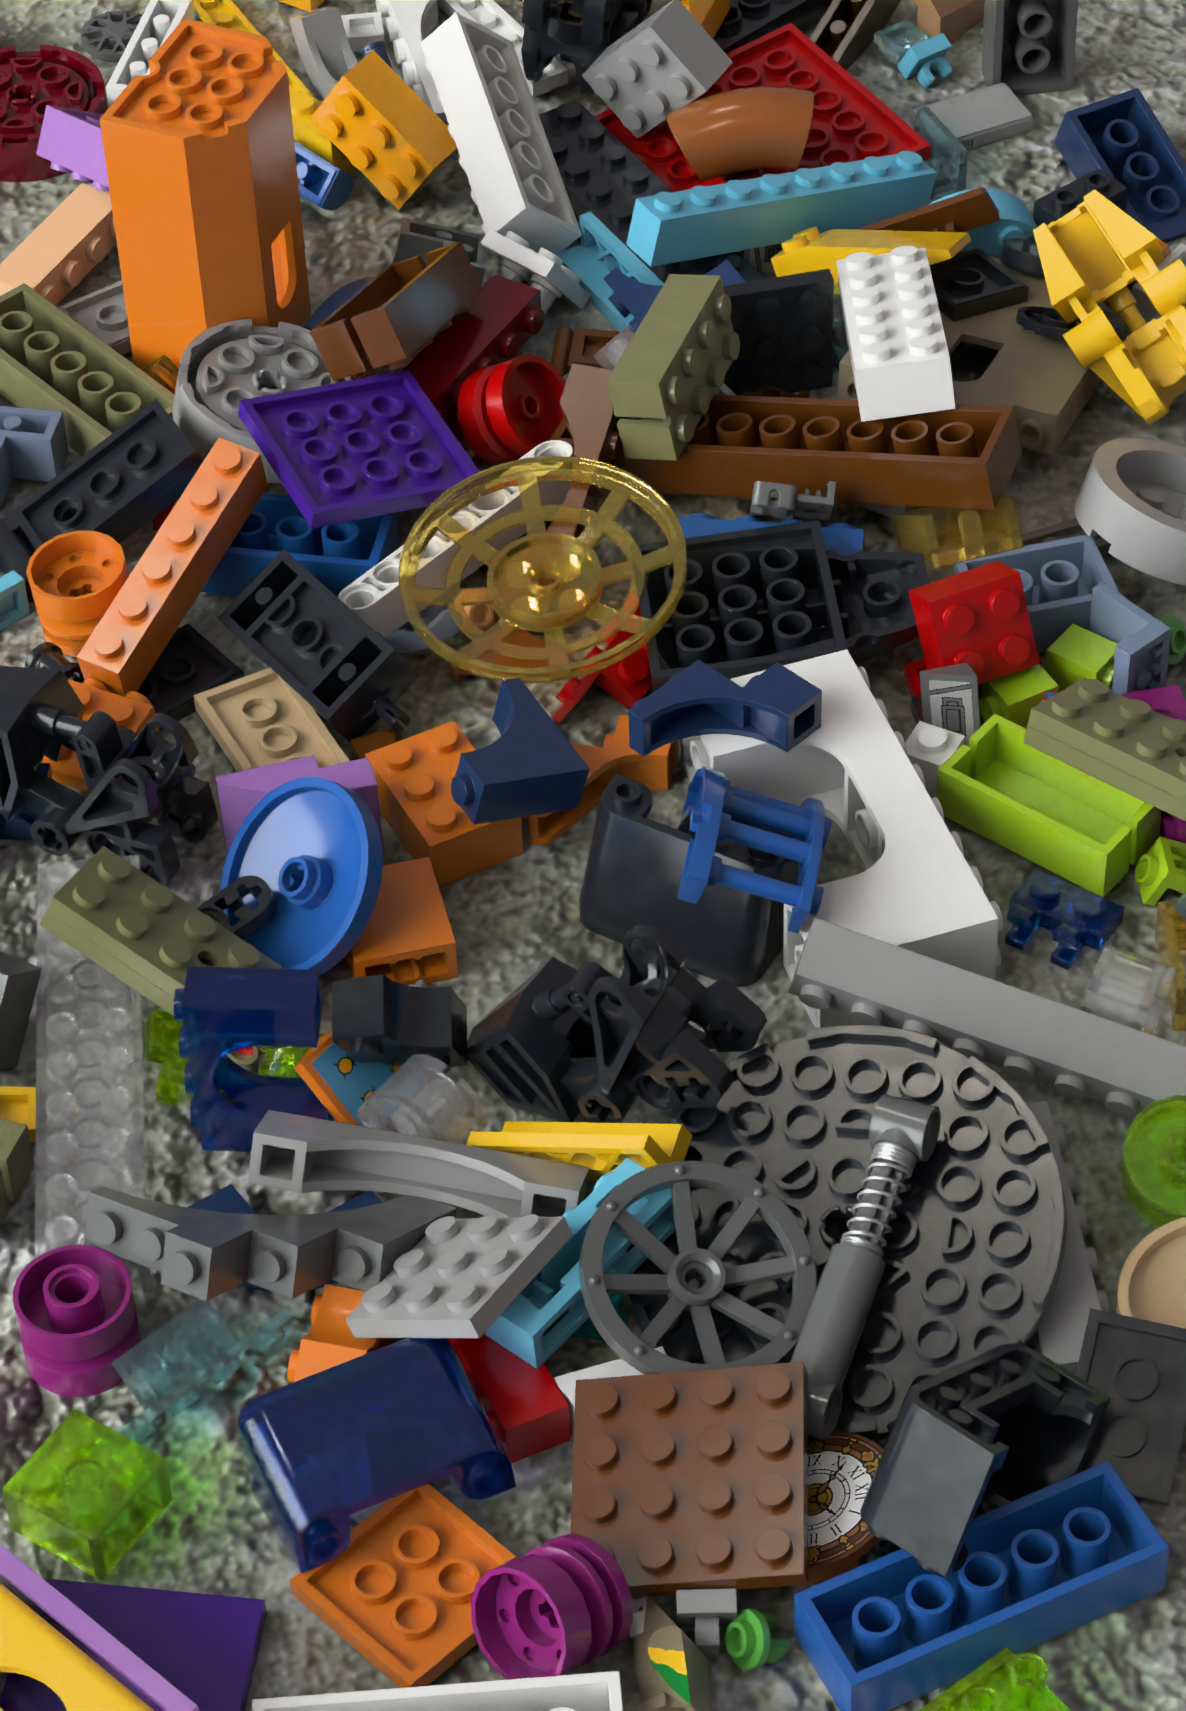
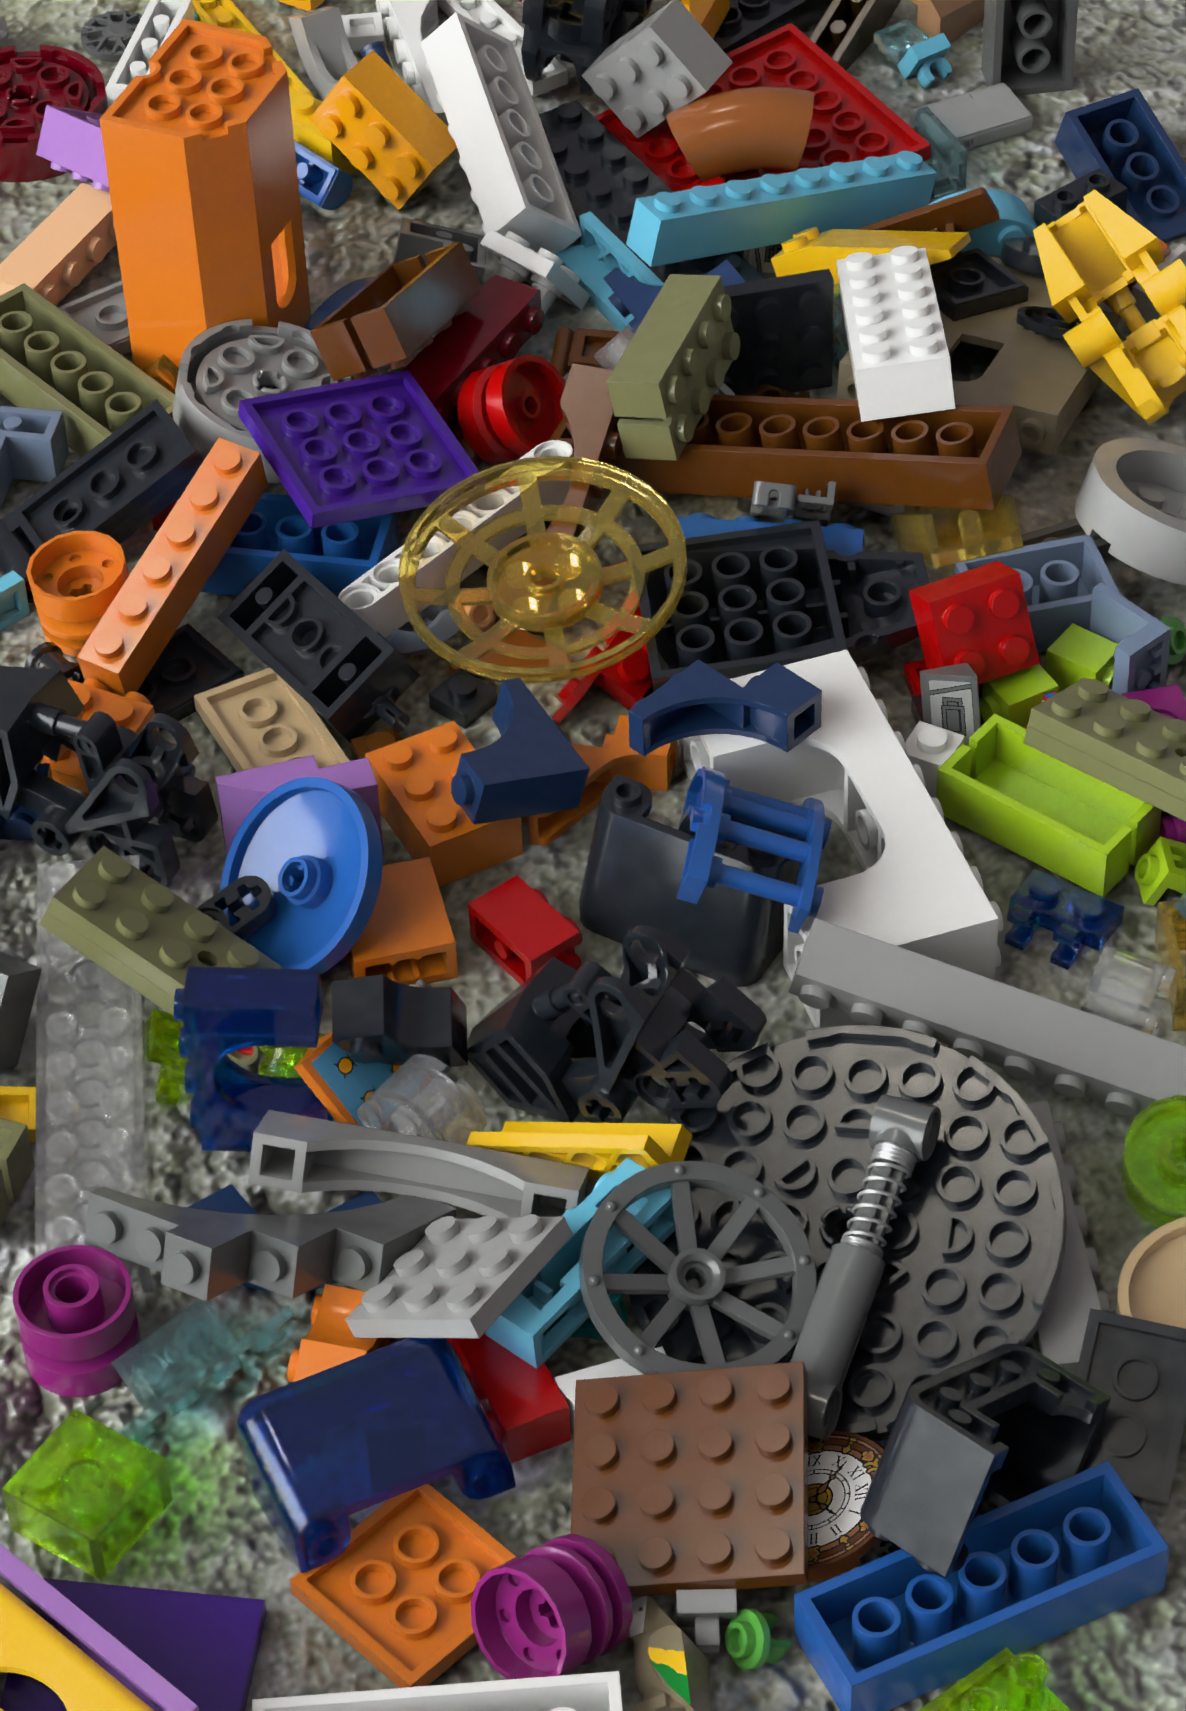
(463, 698): none -> black plate
(522, 929): none -> red brick

